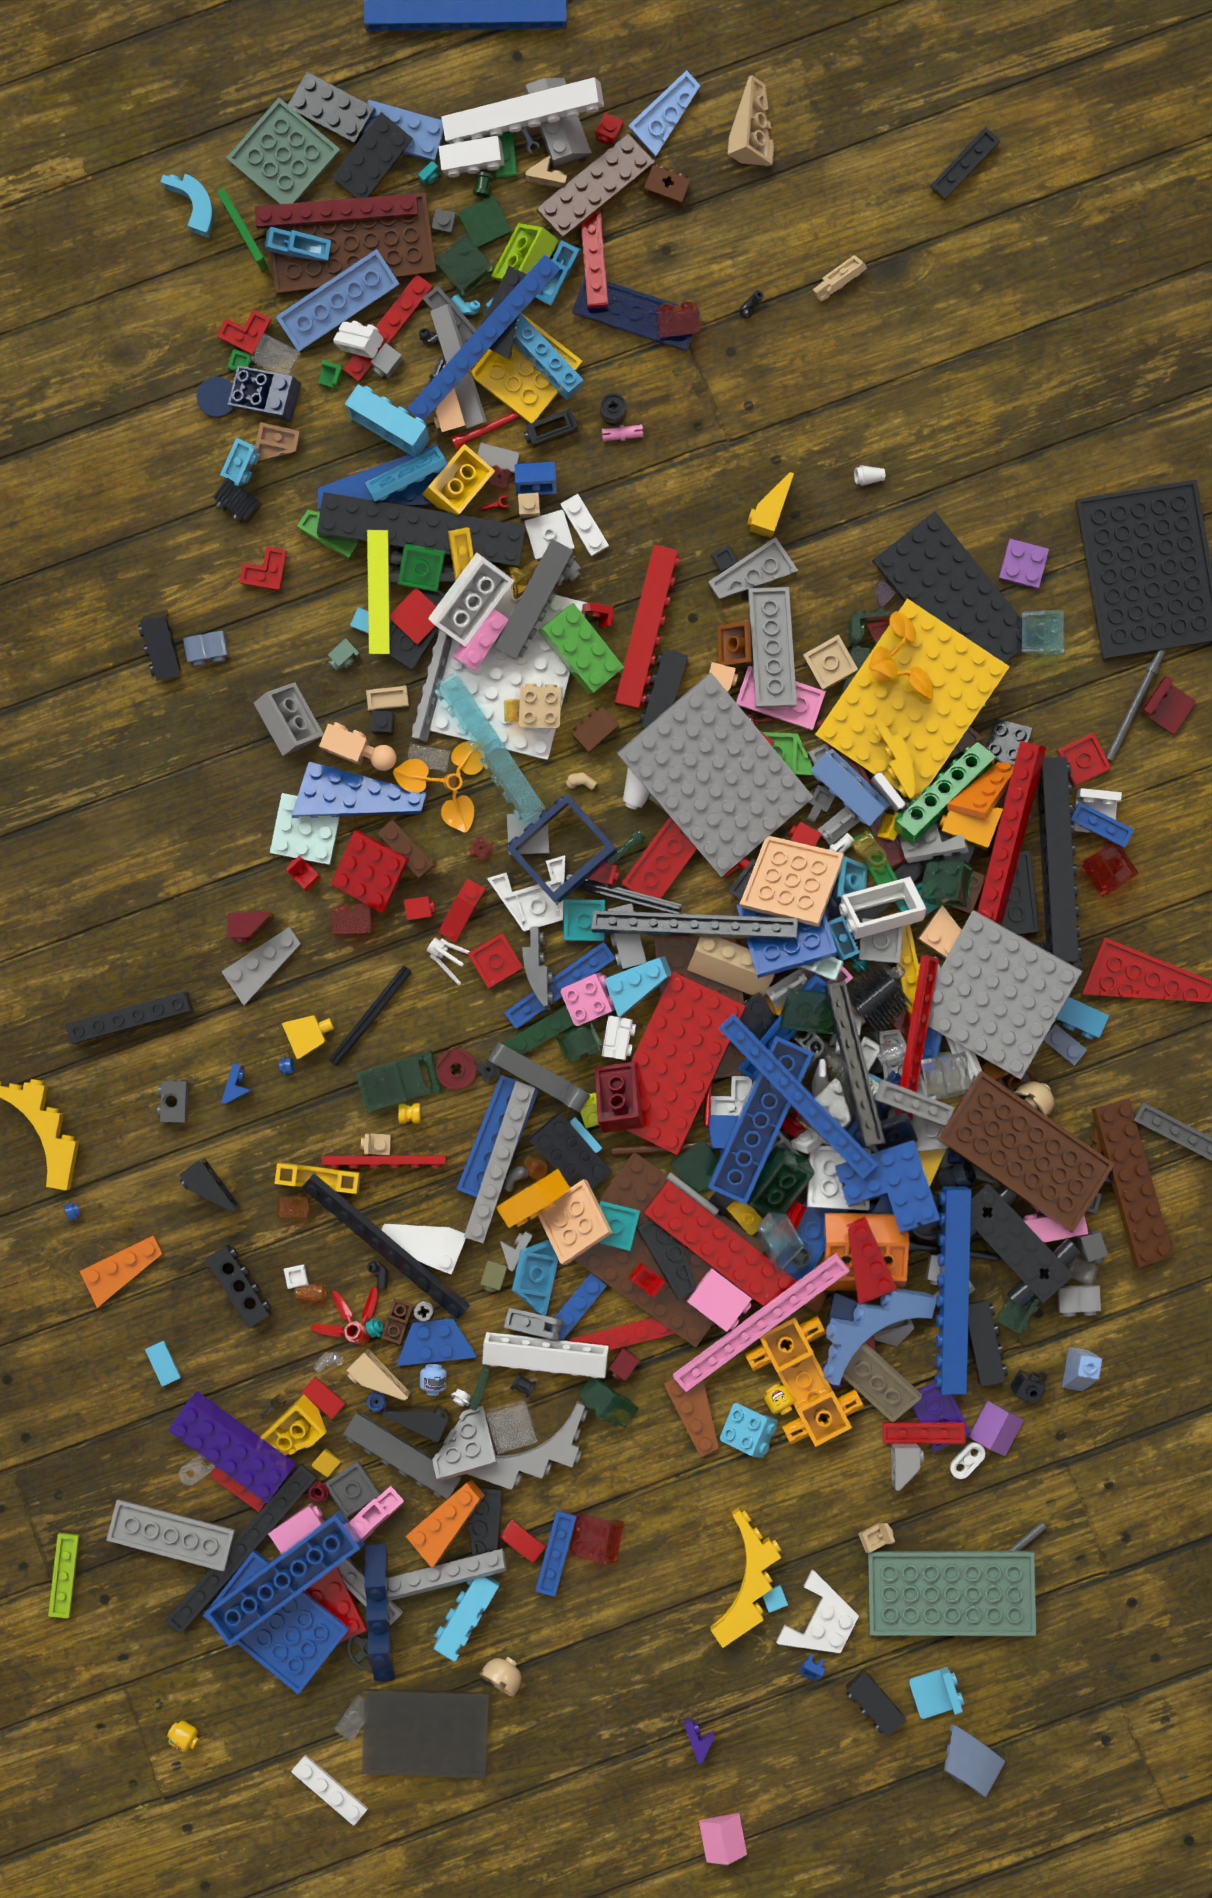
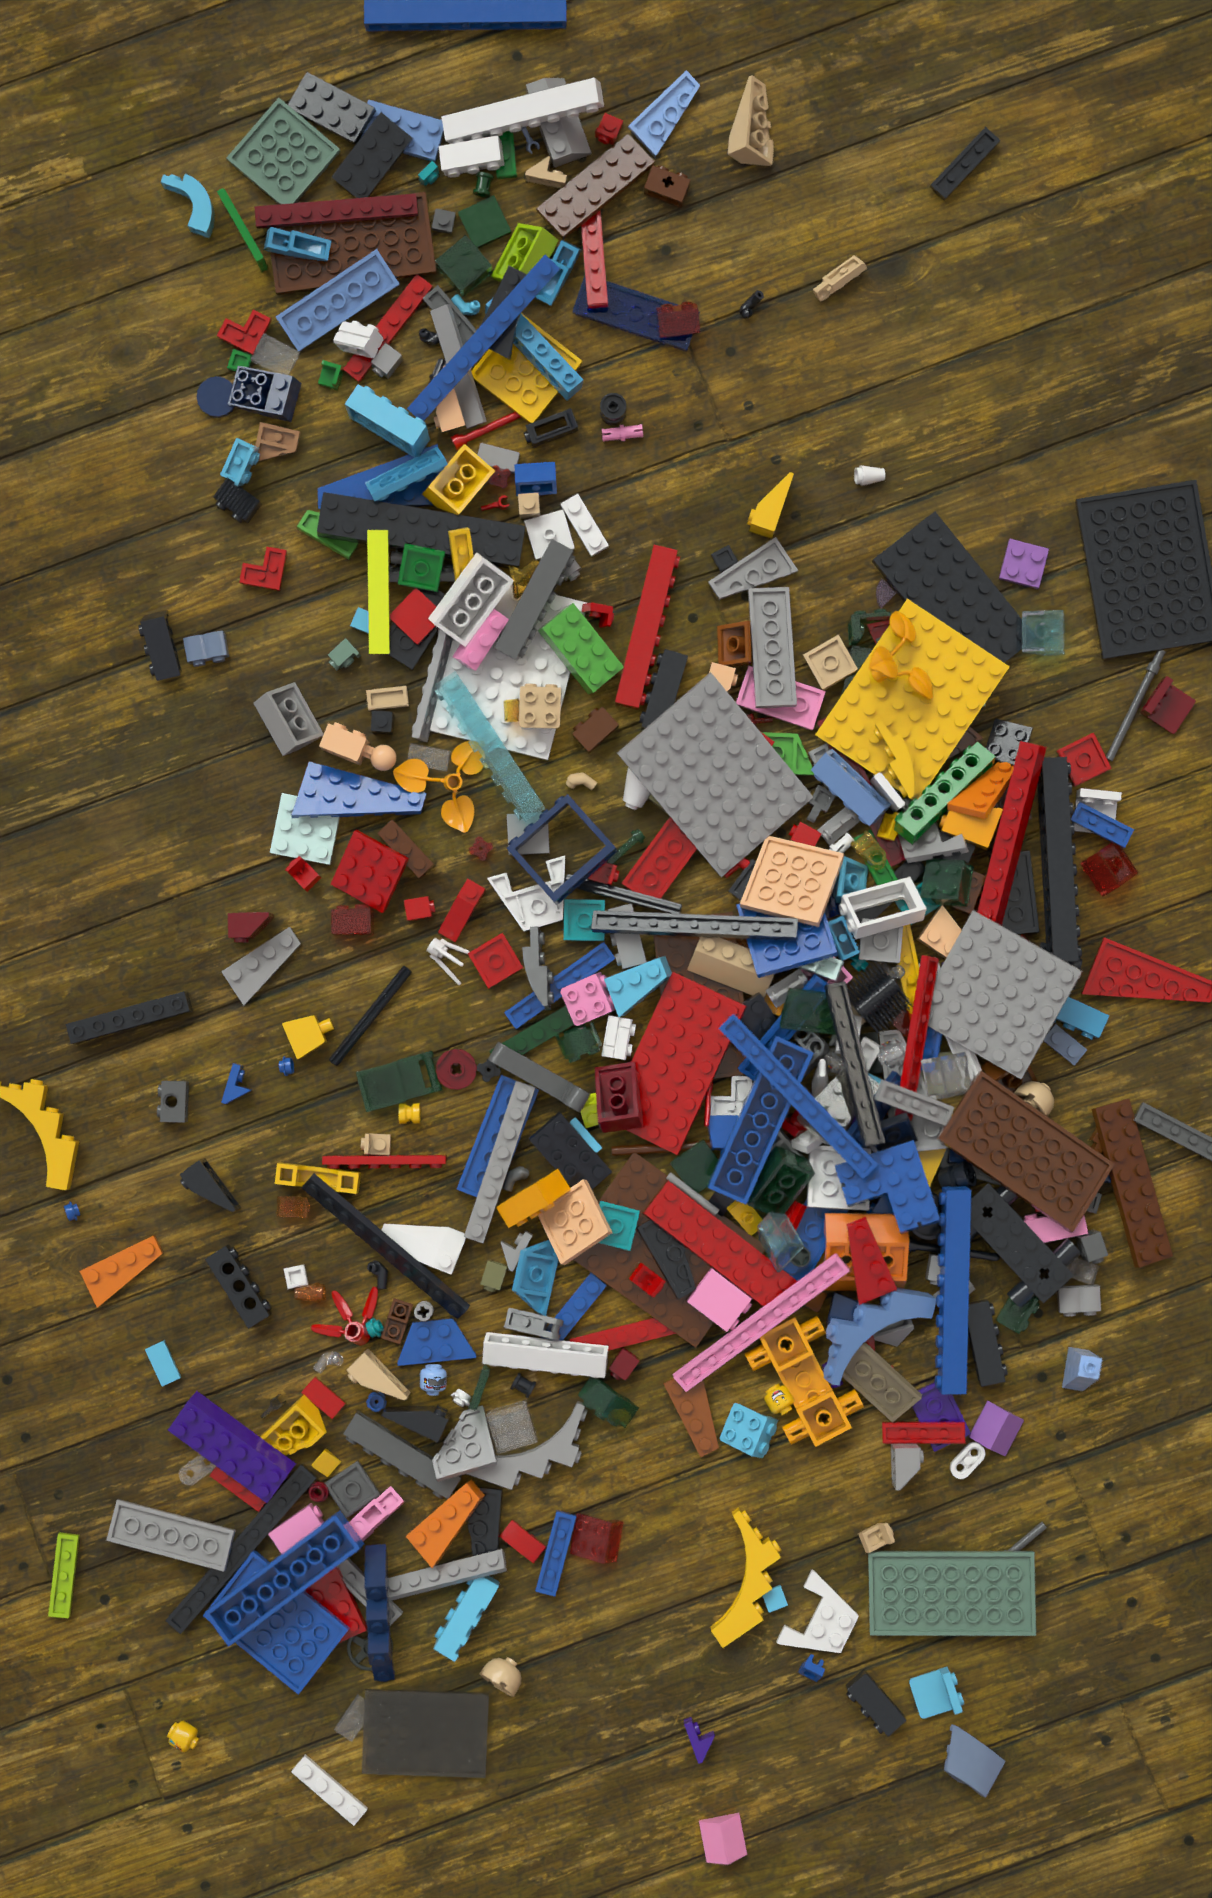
(536, 1168): clear orange cone -> none
(1028, 1386): black brick -> none

